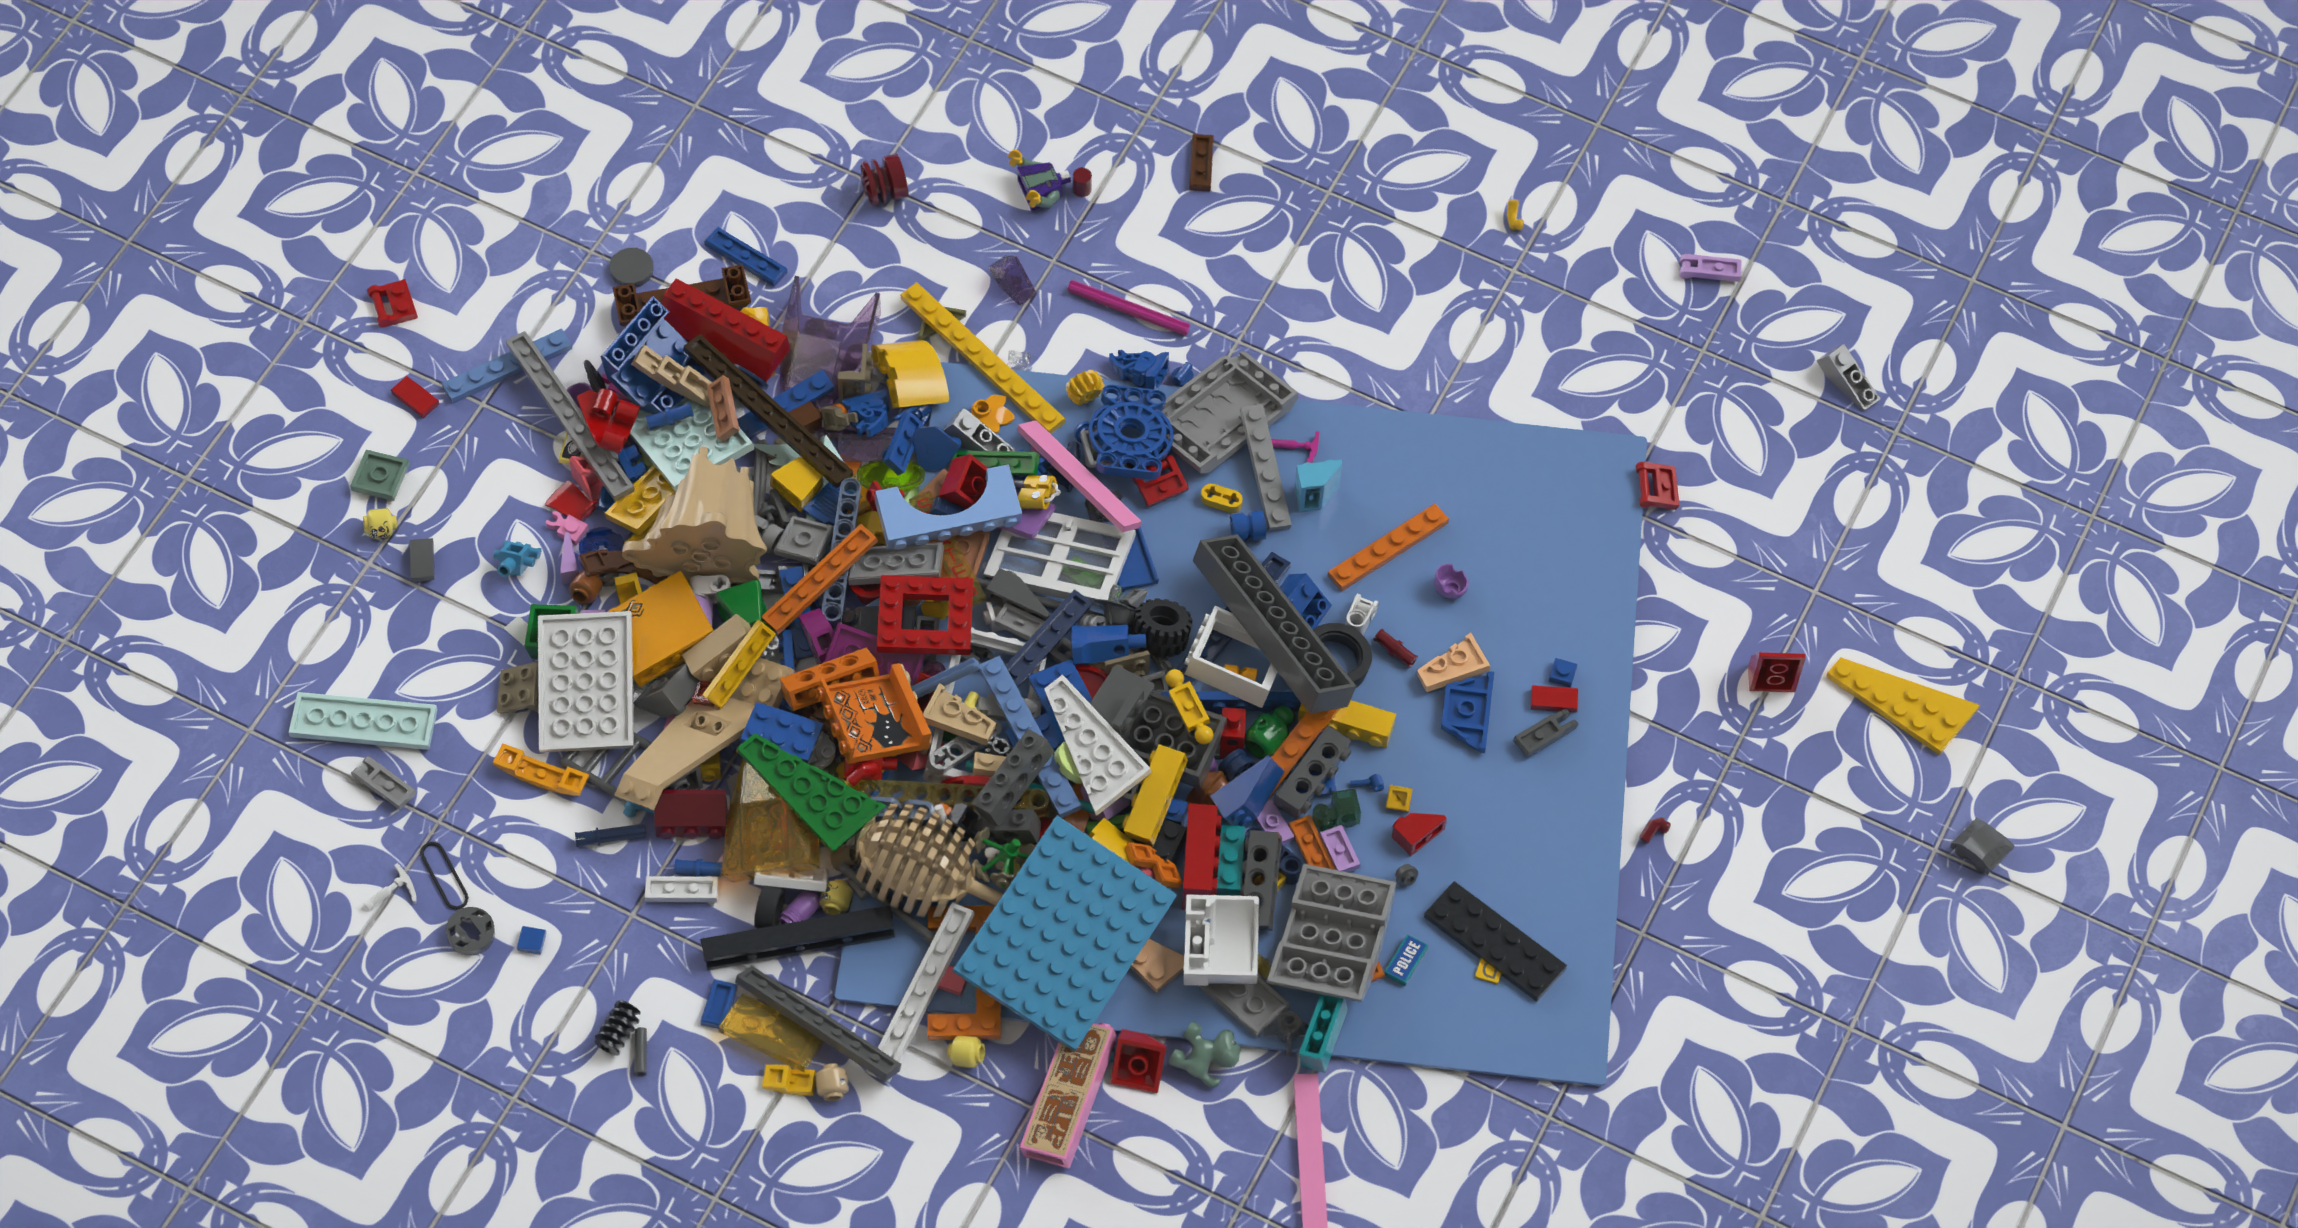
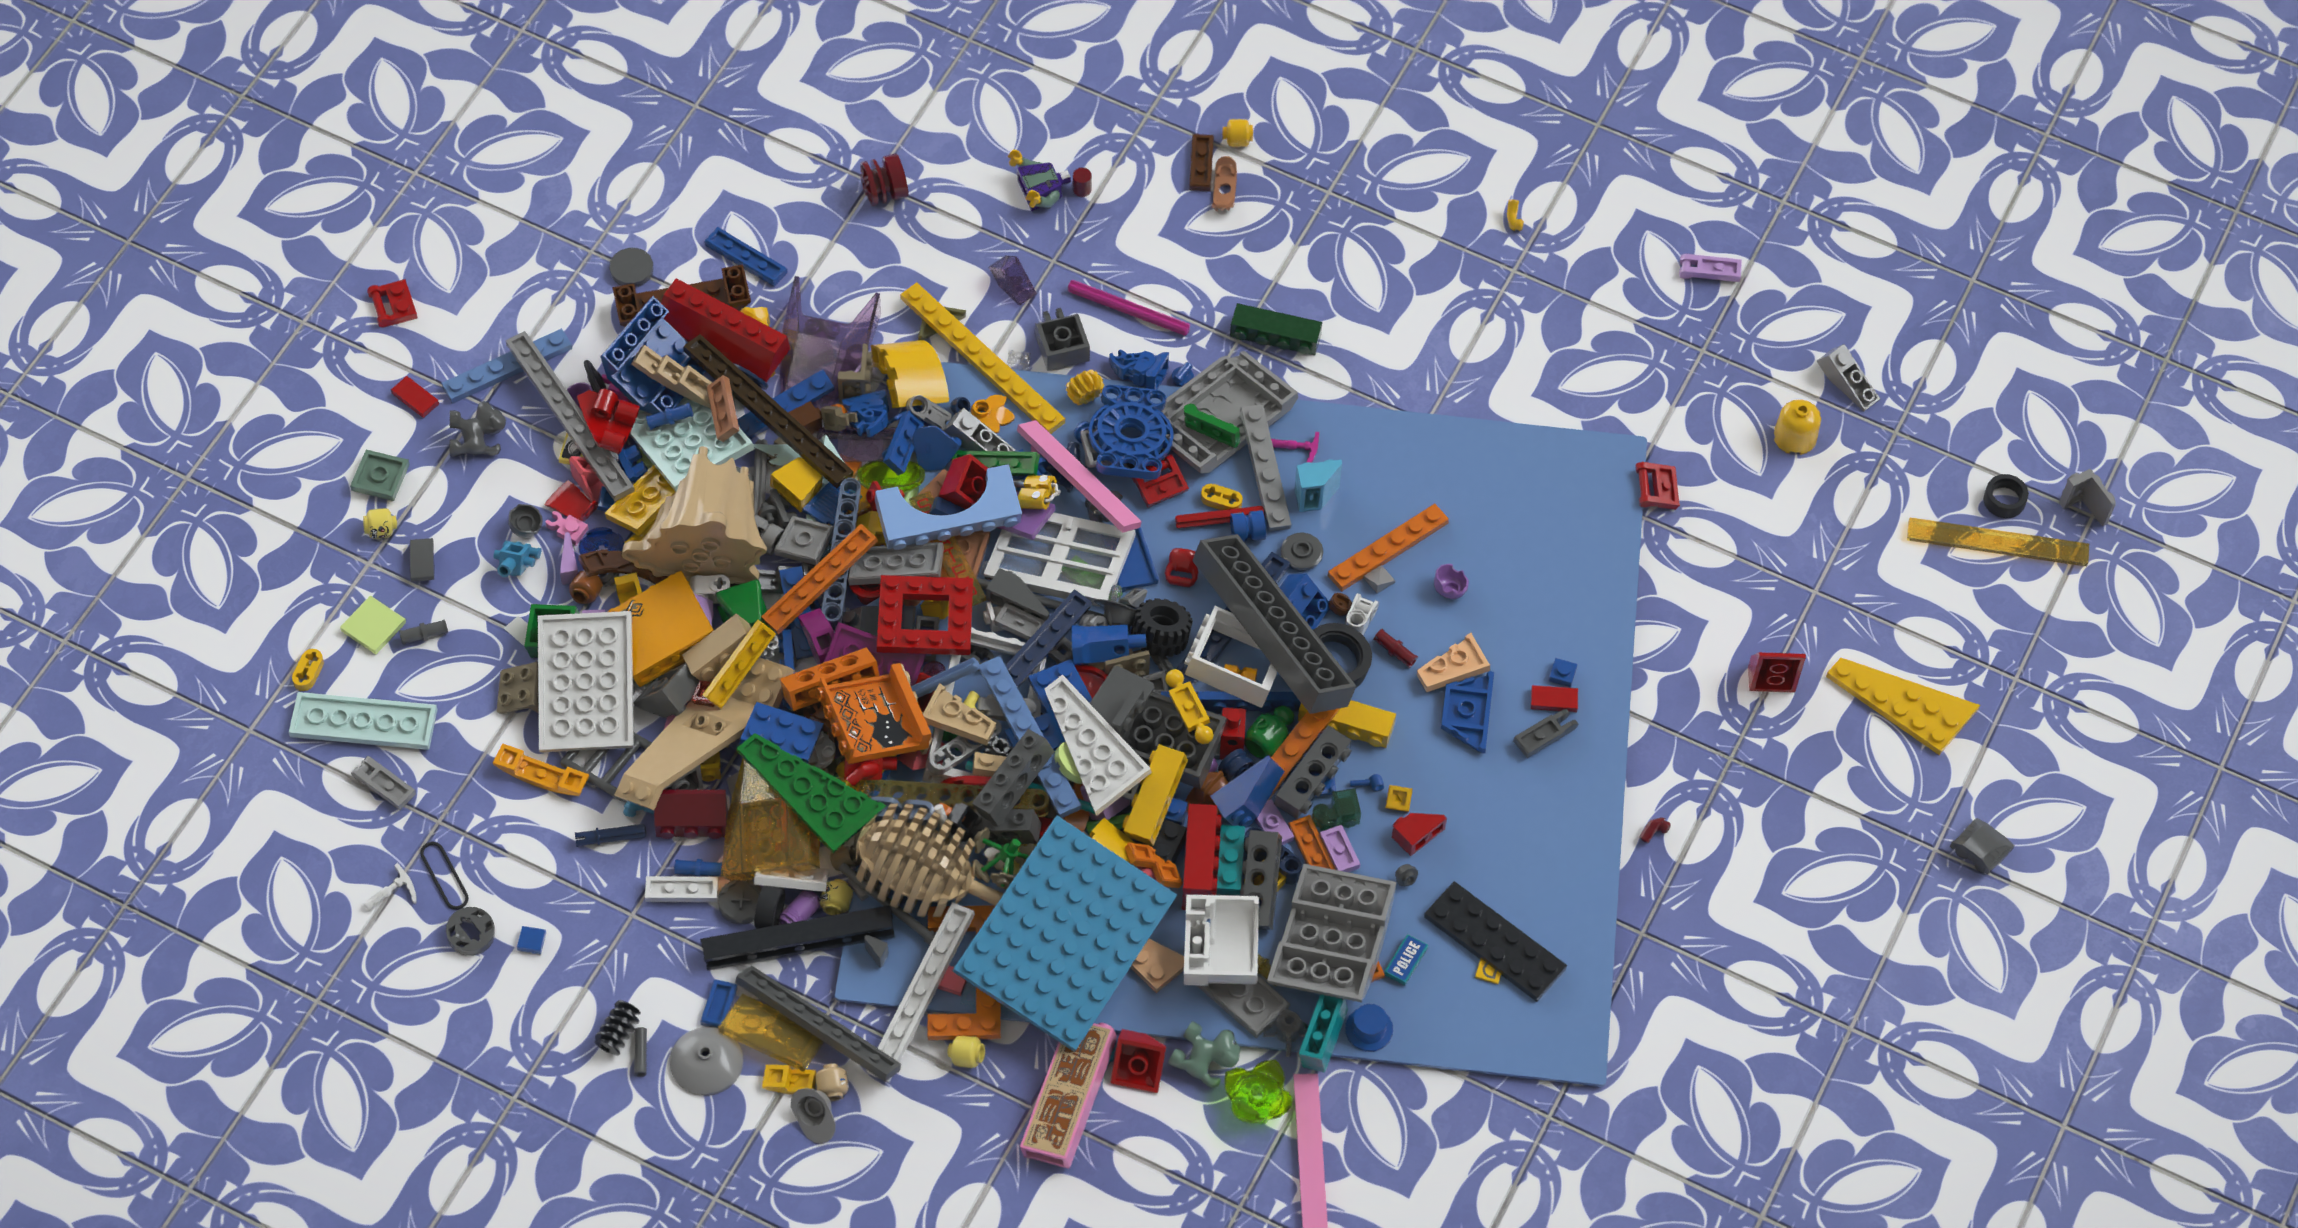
(304, 668): none -> yellow beam
(373, 624): none -> yellowish green tile
(423, 631): none -> dark grey pin
(487, 421): none -> dark grey animal
(525, 520): none -> dark grey hair
(706, 1073): none -> light grey dish
(738, 901): none -> dark grey tile
(813, 1114): none -> light grey piece
(877, 949): none -> dark grey slope
(930, 412): none -> light grey piece
(960, 402): none -> dark blue hinge
(1062, 340): none -> dark grey hinge
(1182, 561): none -> red piece
(1211, 426): none -> green plate
(1211, 517): none -> red axle
(1225, 175): none -> nougat piece
(1238, 133): none -> yellow head
(1264, 1079): none -> clear neon green brick
(1276, 329): none -> dark green brick
(1302, 551): none -> dark grey wheel
(1340, 604): none -> reddish brown tile
(1369, 1028): none -> blue piece
(1379, 579): none -> light grey slope
(1797, 427): none -> yellow cylinder
(1998, 542): none -> clear yellow tile
(2010, 482): none -> black tyre
(2090, 490): none -> light grey bracket

